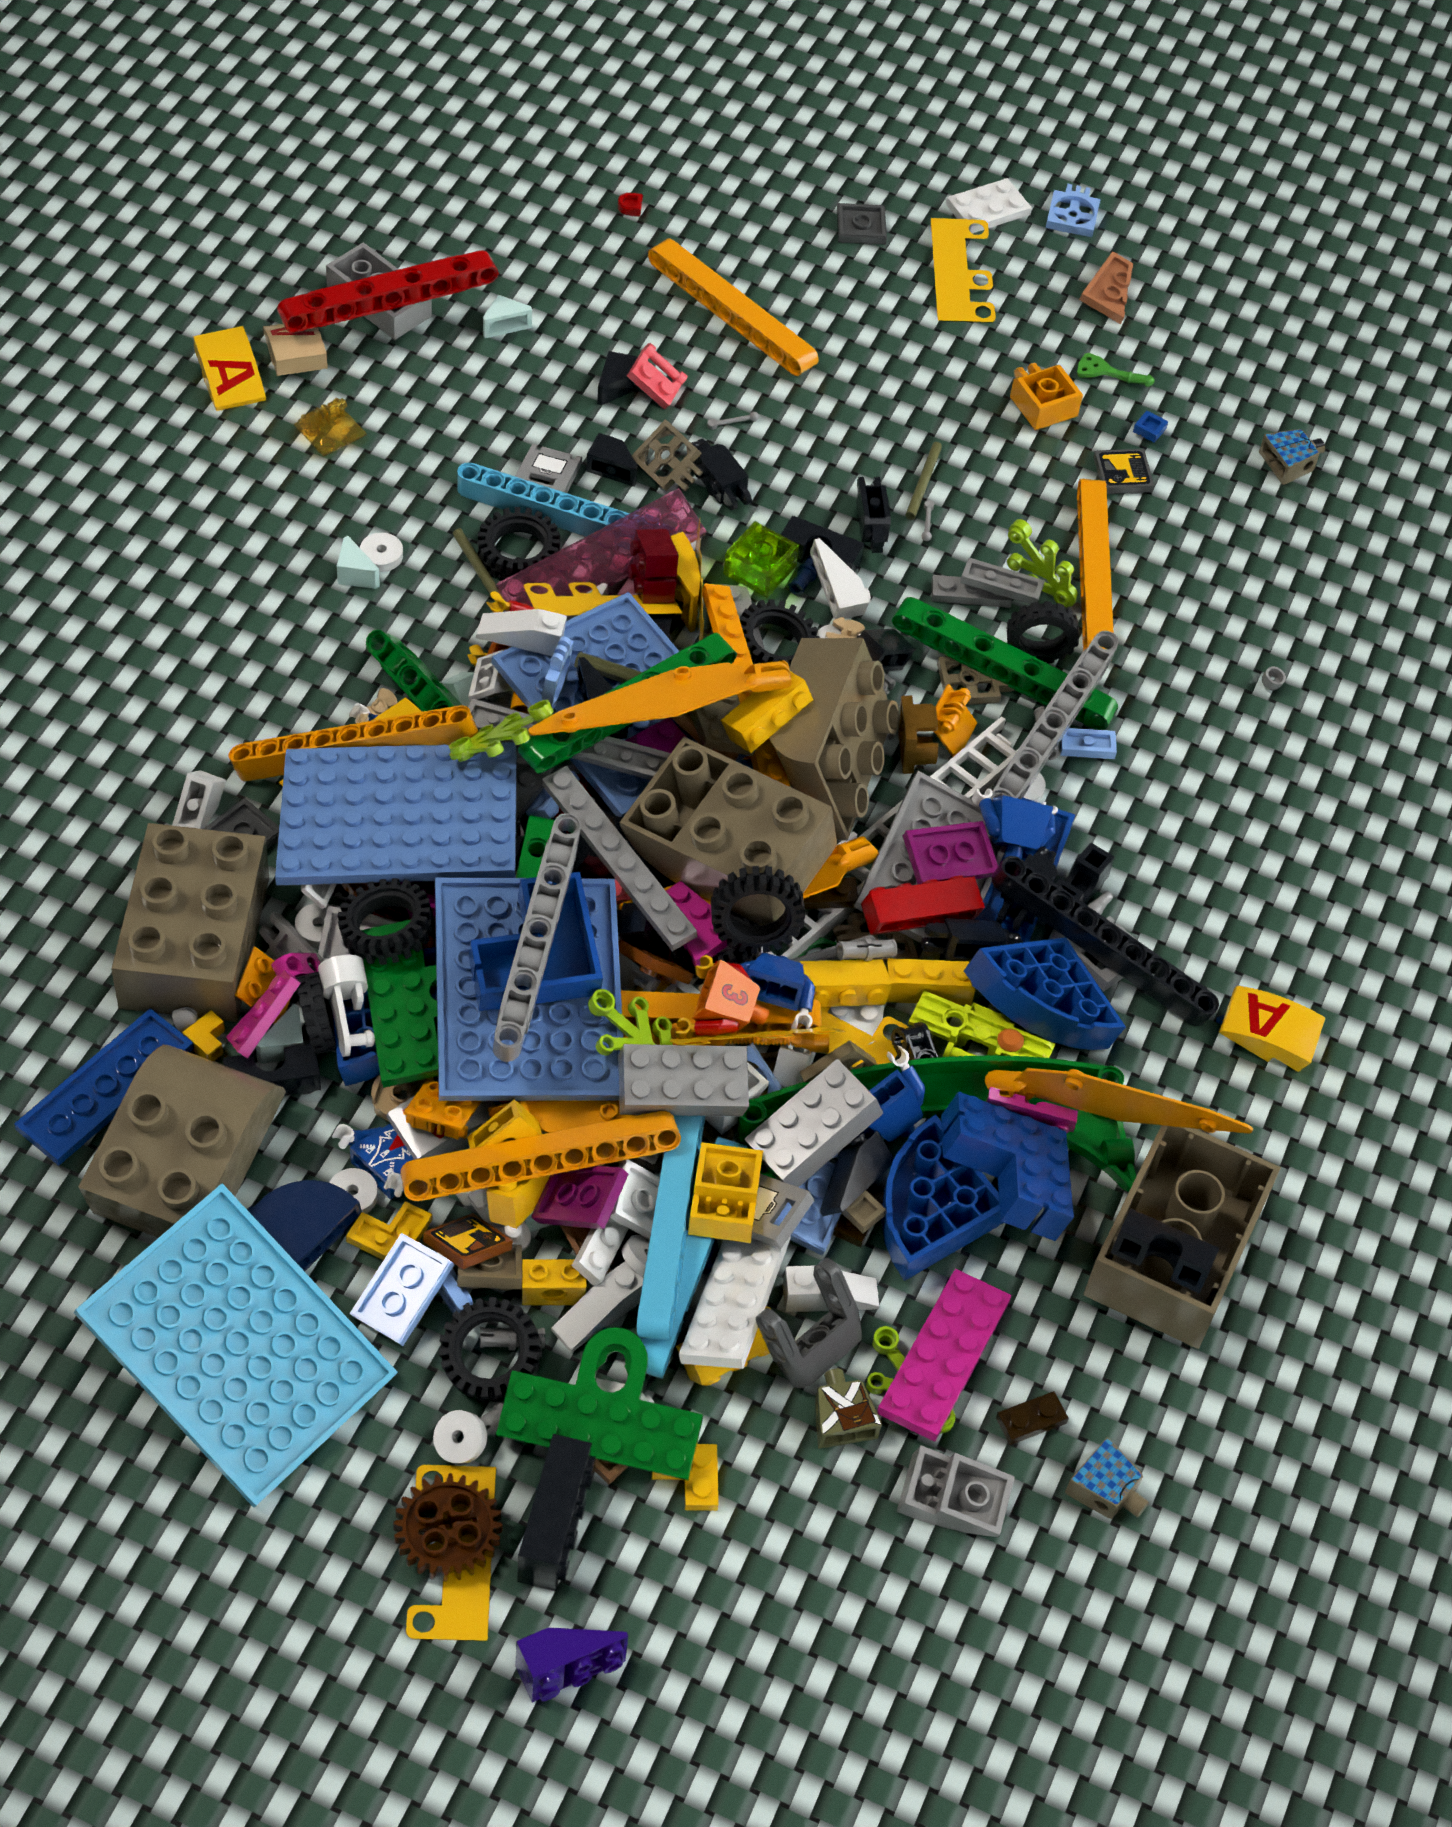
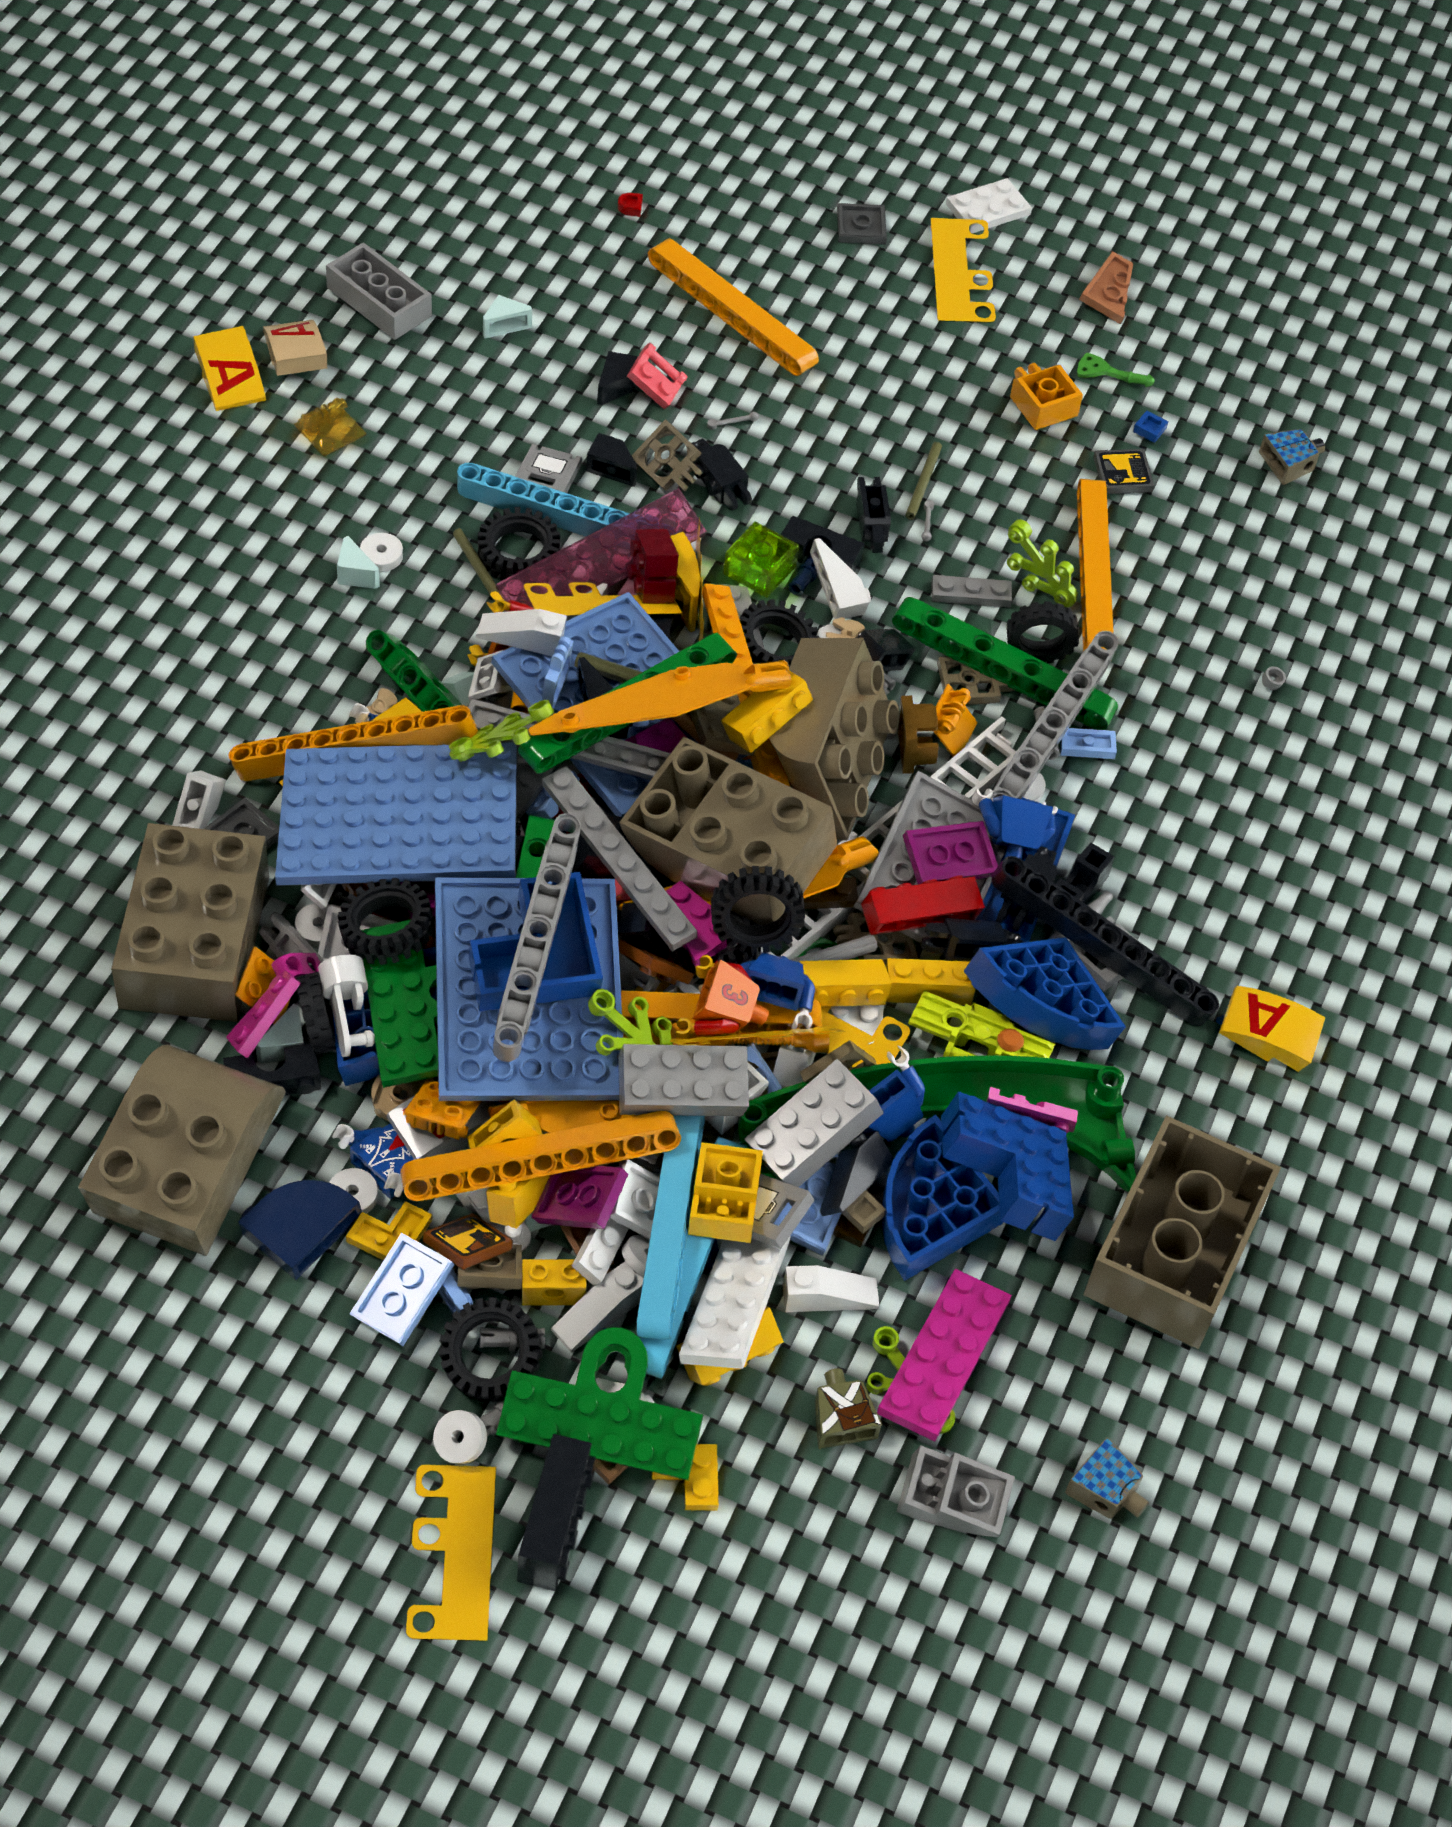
(96, 1089): blue plate -> none
(184, 1018): light grey hinge -> none
(204, 1035): yellow piece -> none
(236, 1344): medium azure plate -> none
(387, 291): red beam -> none
(440, 1500): reddish brown gear -> none
(567, 1658): dark purple slope -> none
(825, 1341): dark grey connector -> none
(866, 949): light grey pin -> none
(917, 1046): black piece -> none
(1002, 581): light grey plate -> none
(1032, 1418): dark brown plate -> none
(1075, 199): light blue piece -> none
(1109, 1099): light orange wing -> none
(1186, 1254): black arch -> none

